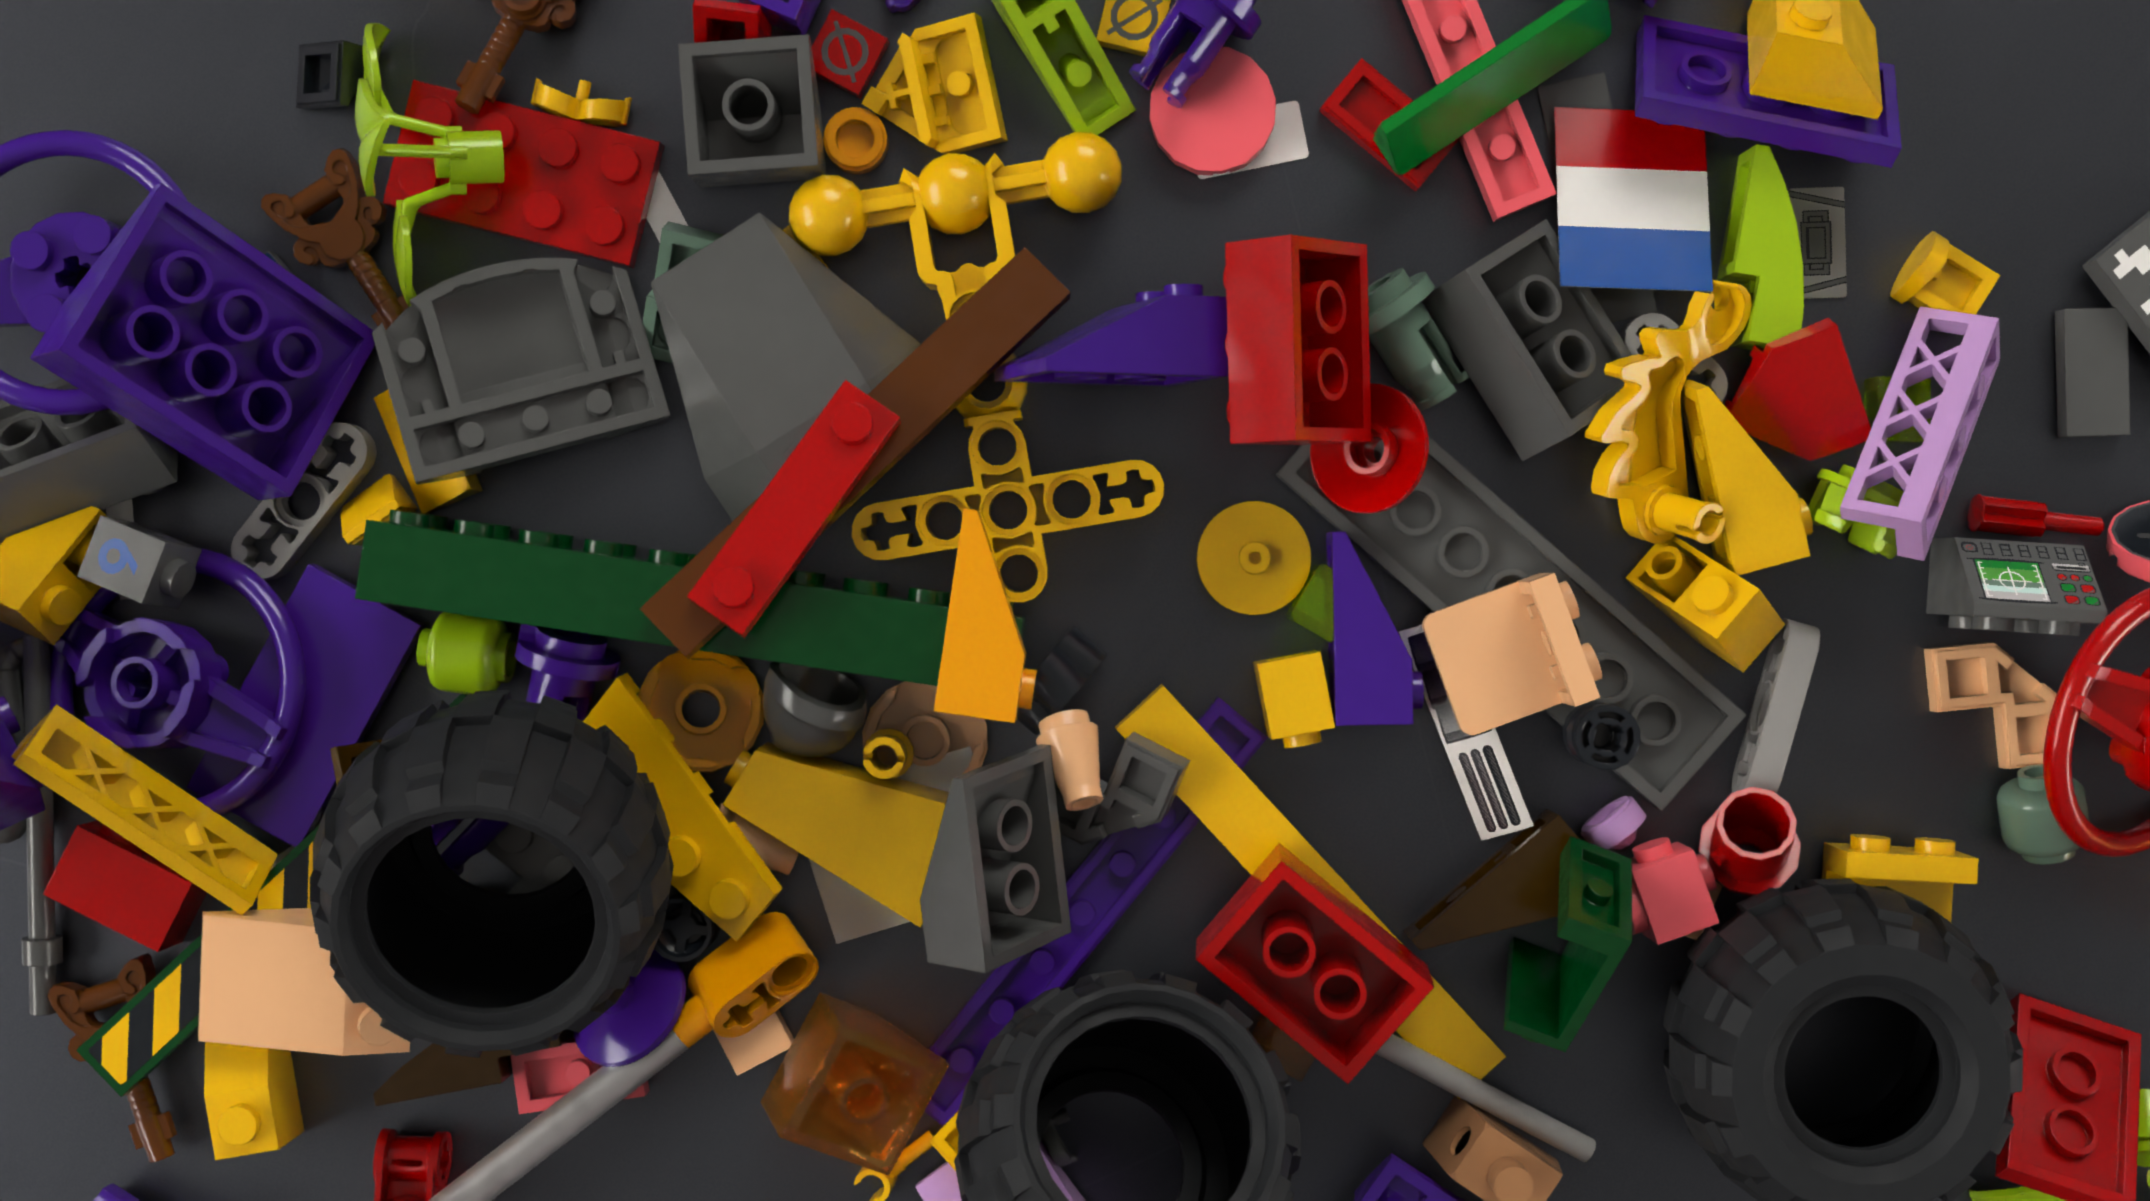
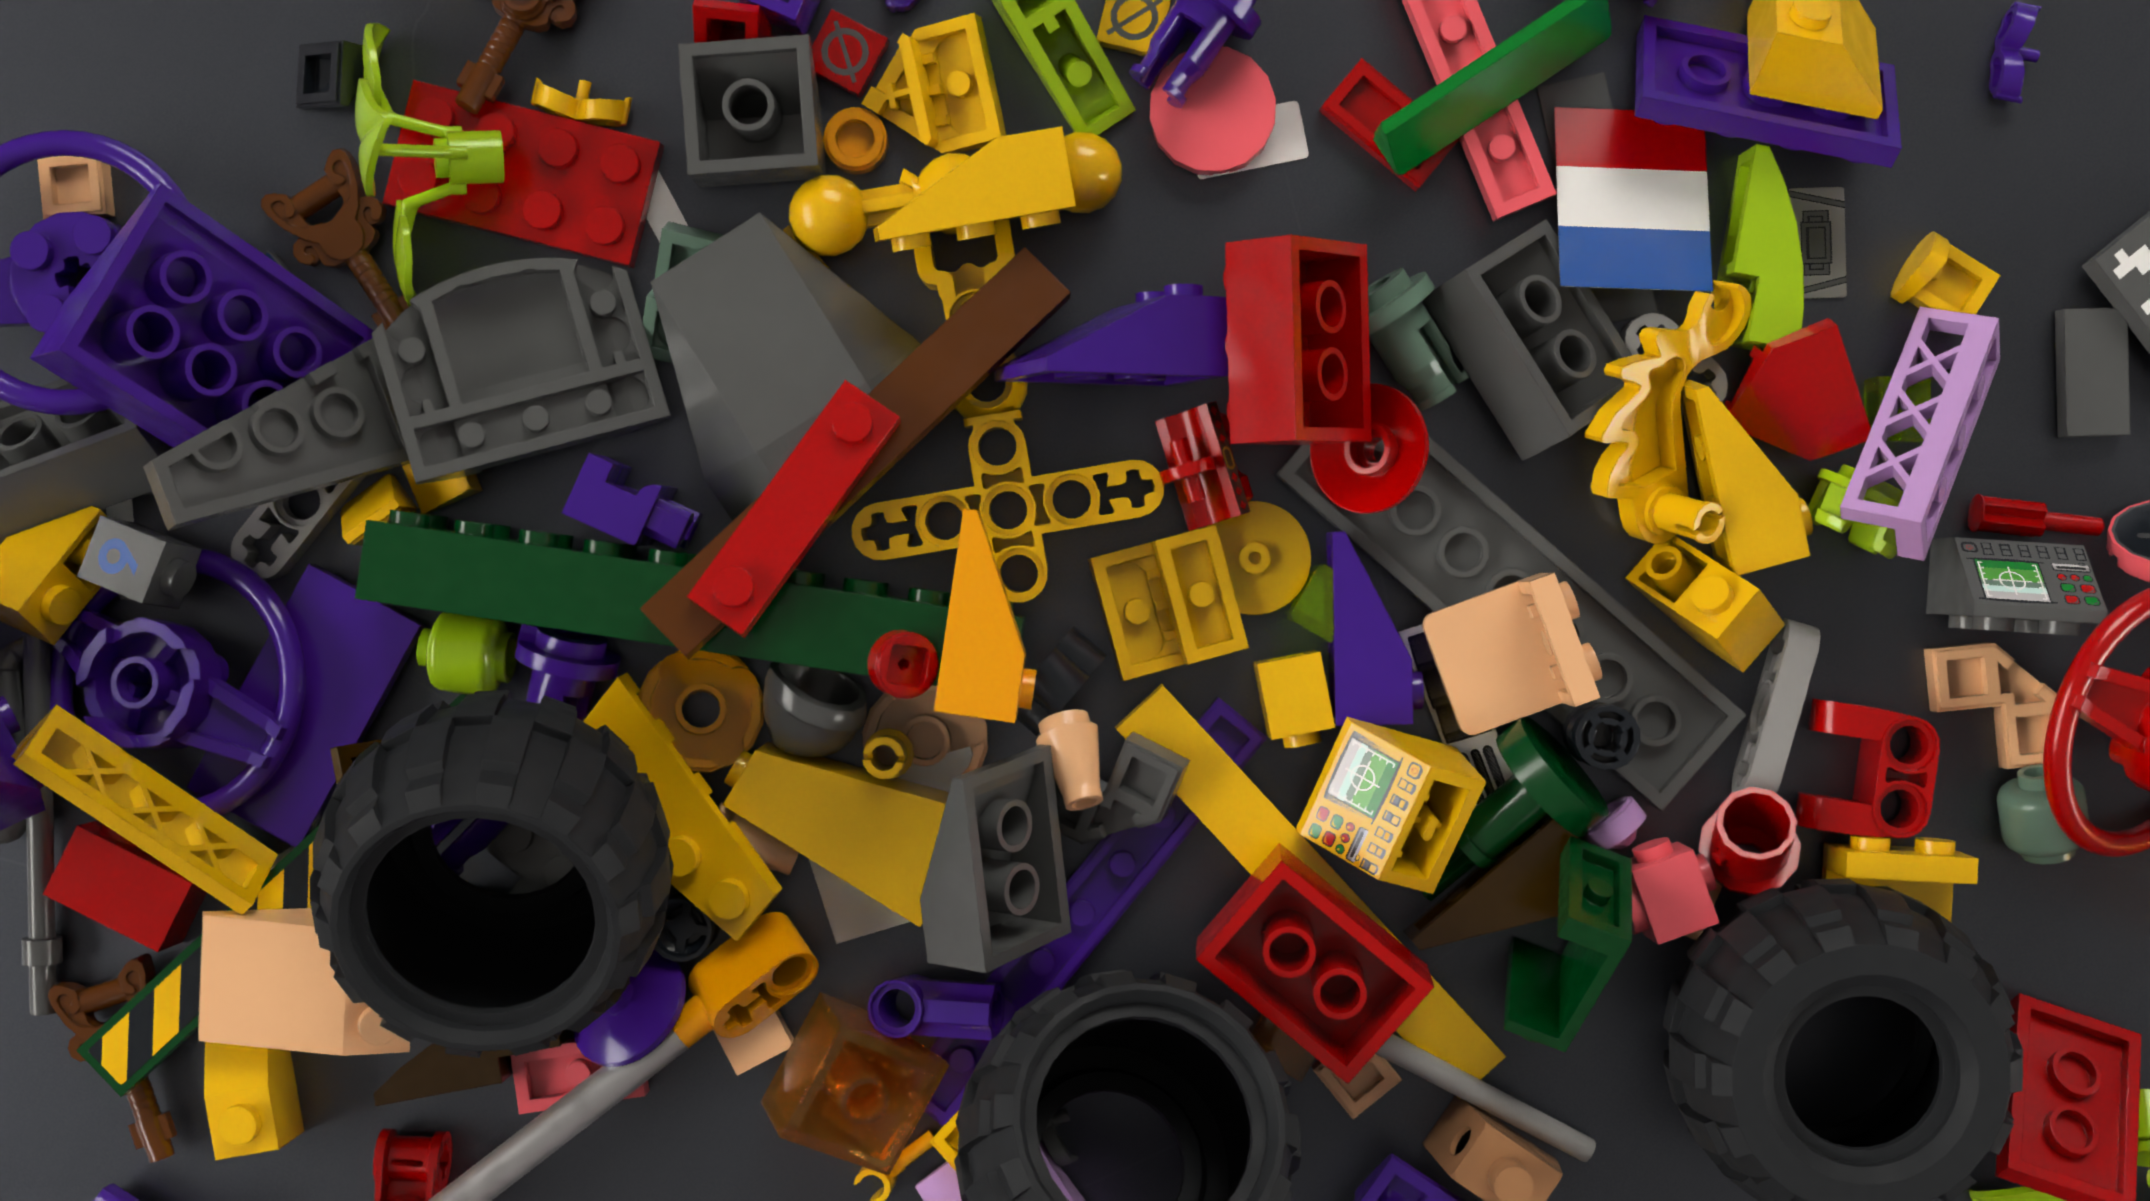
(75, 186): none -> light nougat tile
(292, 442): none -> dark grey wing
(628, 514): none -> dark purple hips
(903, 664): none -> red tile
(941, 1008): none -> dark purple piece
(1004, 180): none -> yellow slope
(1168, 603): none -> yellow slope
(1203, 466): none -> red hips
(1364, 1089): none -> light nougat tile
(1392, 804): none -> yellow slope
(1541, 784): none -> dark green piece
(1876, 772): none -> red piece
(2007, 62): none -> dark purple piece

